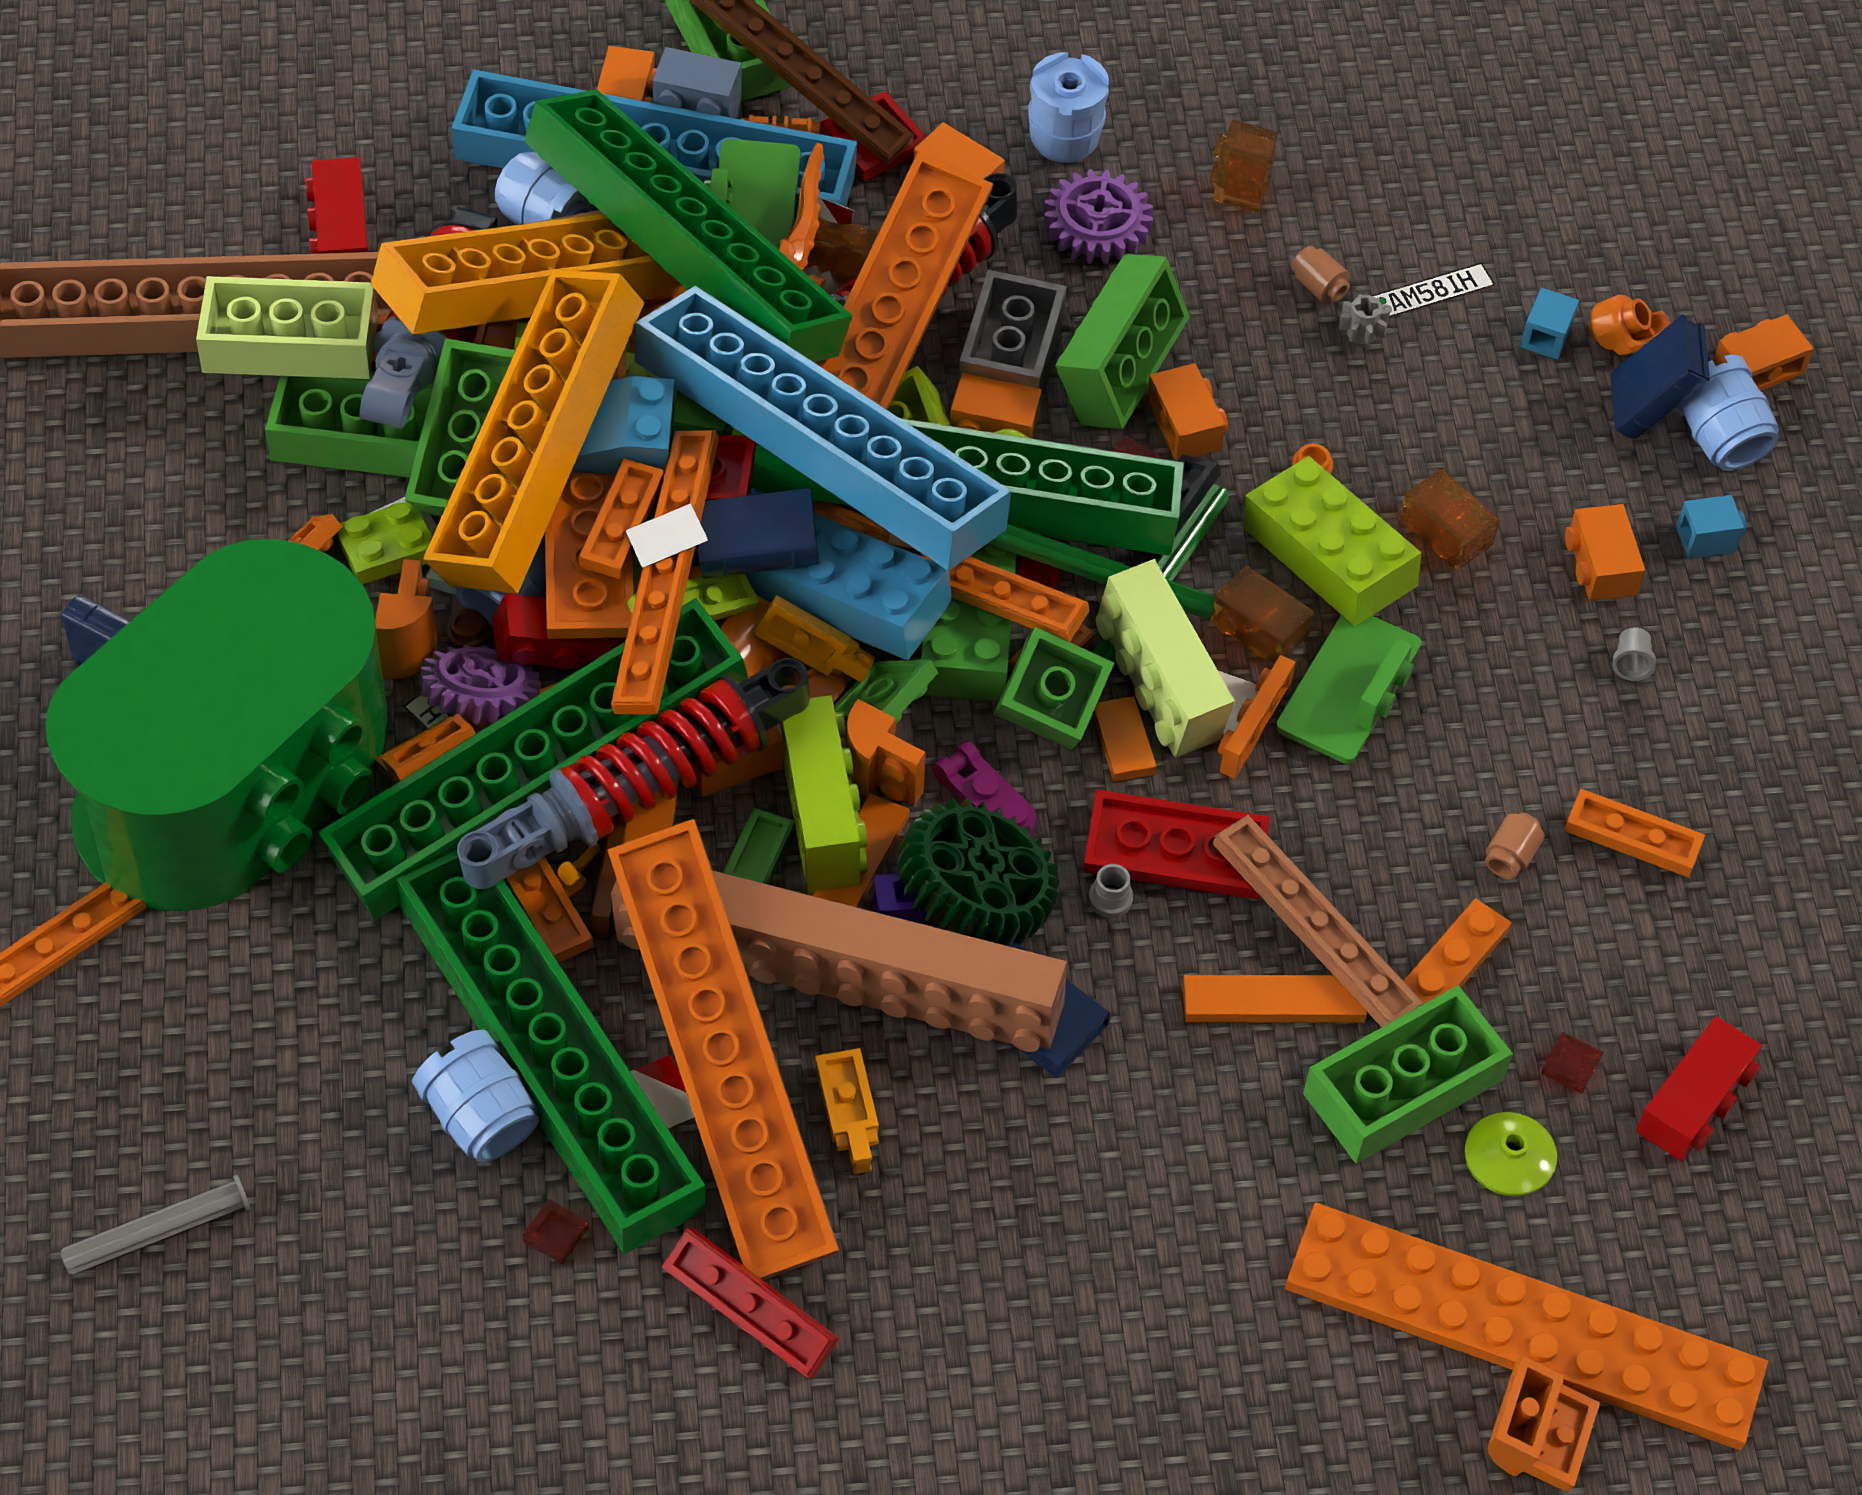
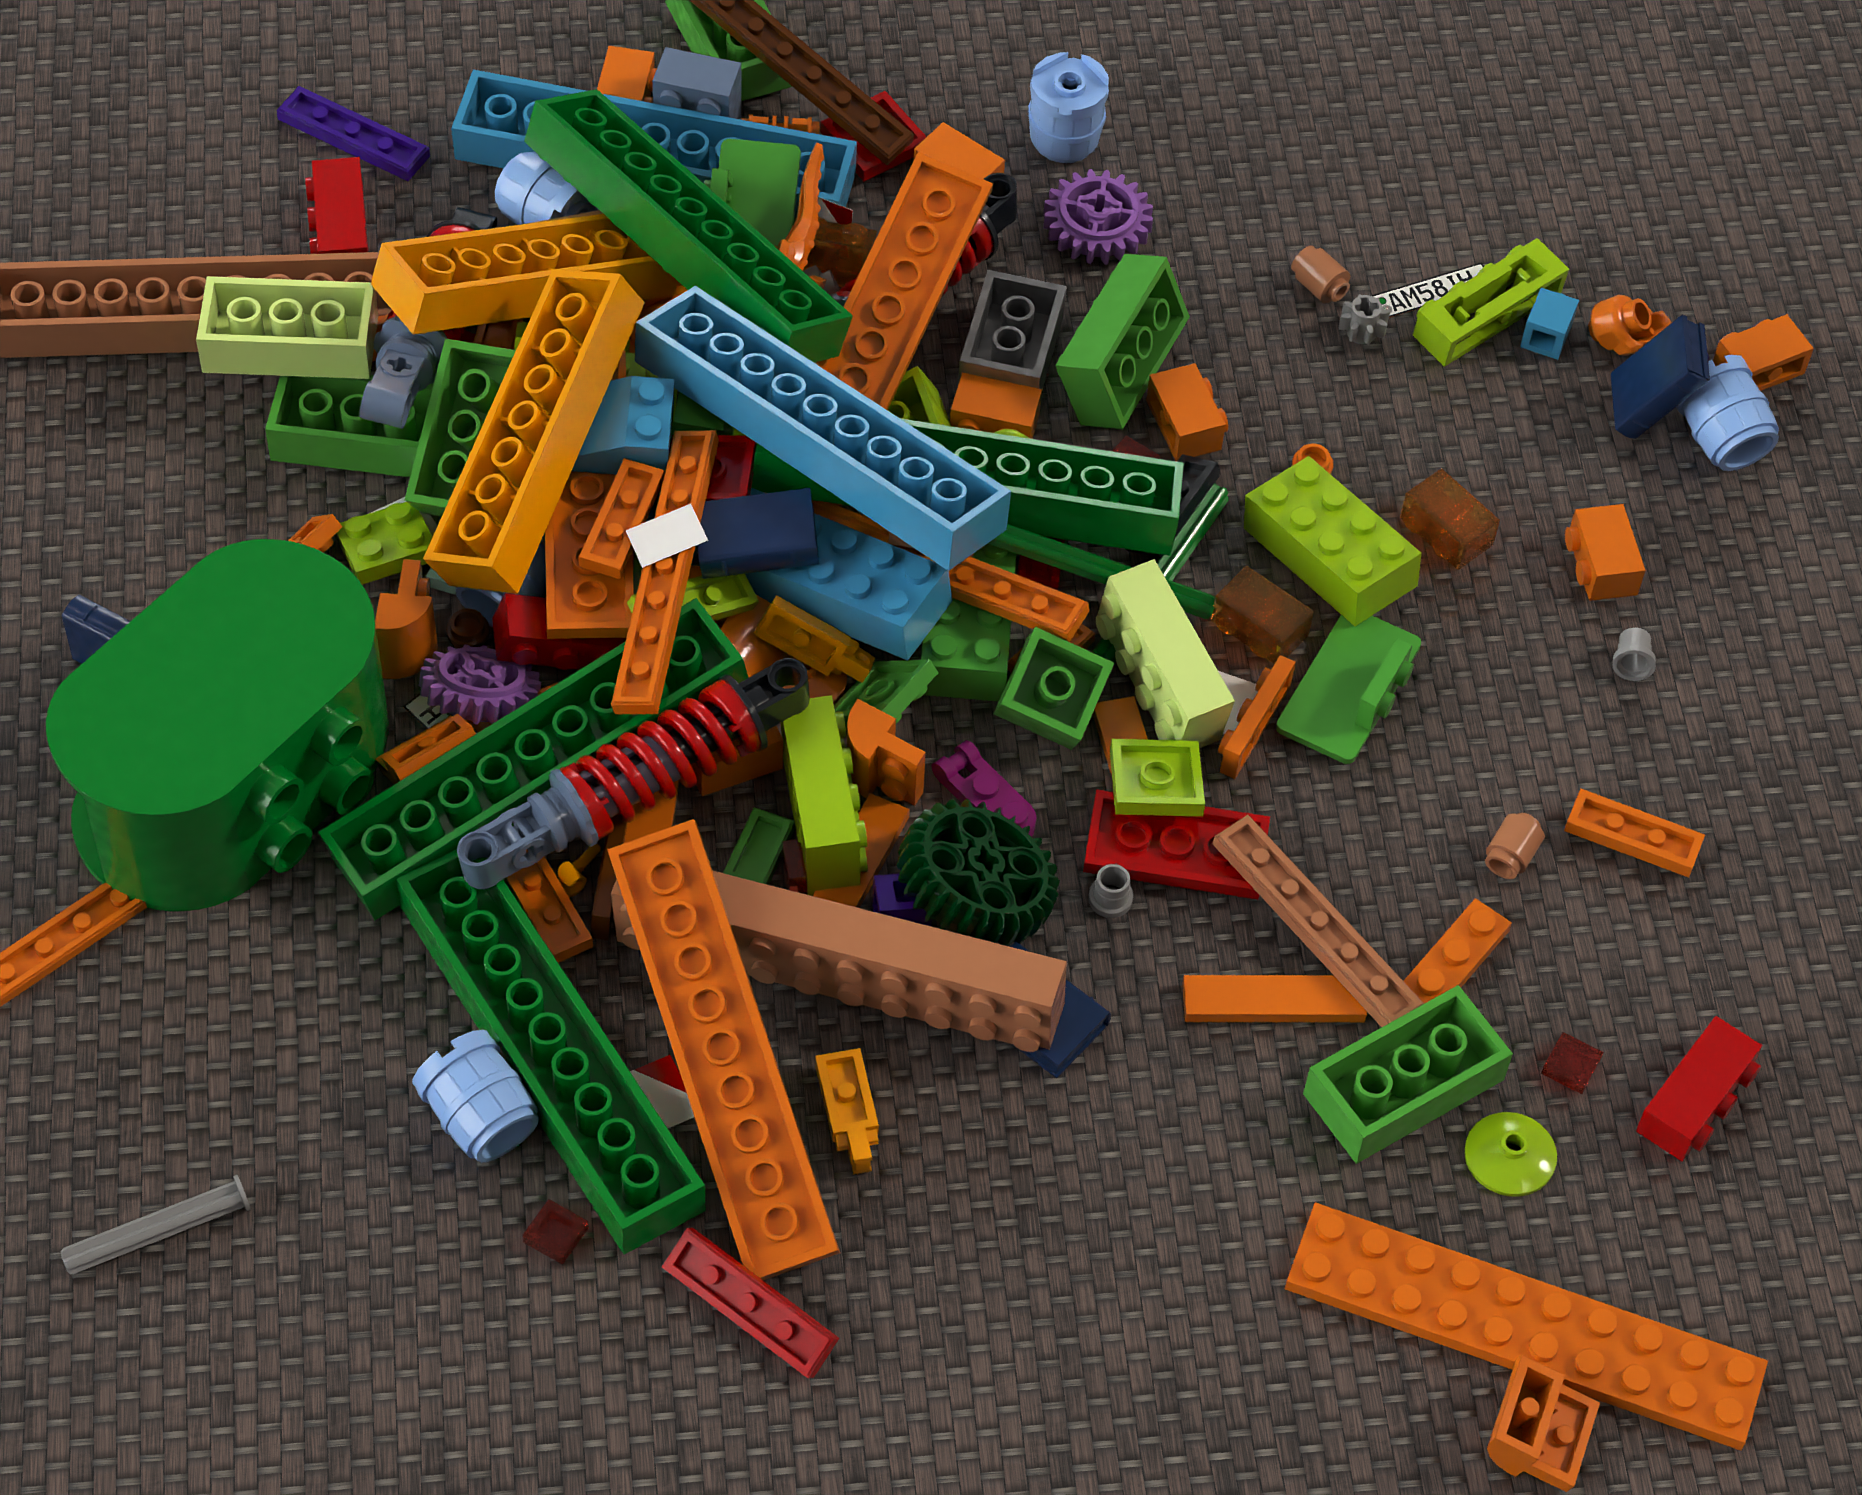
(353, 133): none -> dark purple tile
(794, 866): none -> clear red tile
(1157, 777): none -> lime plate
(1244, 165): clear orange brick -> none
(1445, 323): none -> lime brick
(1710, 526): dark azure brick -> none

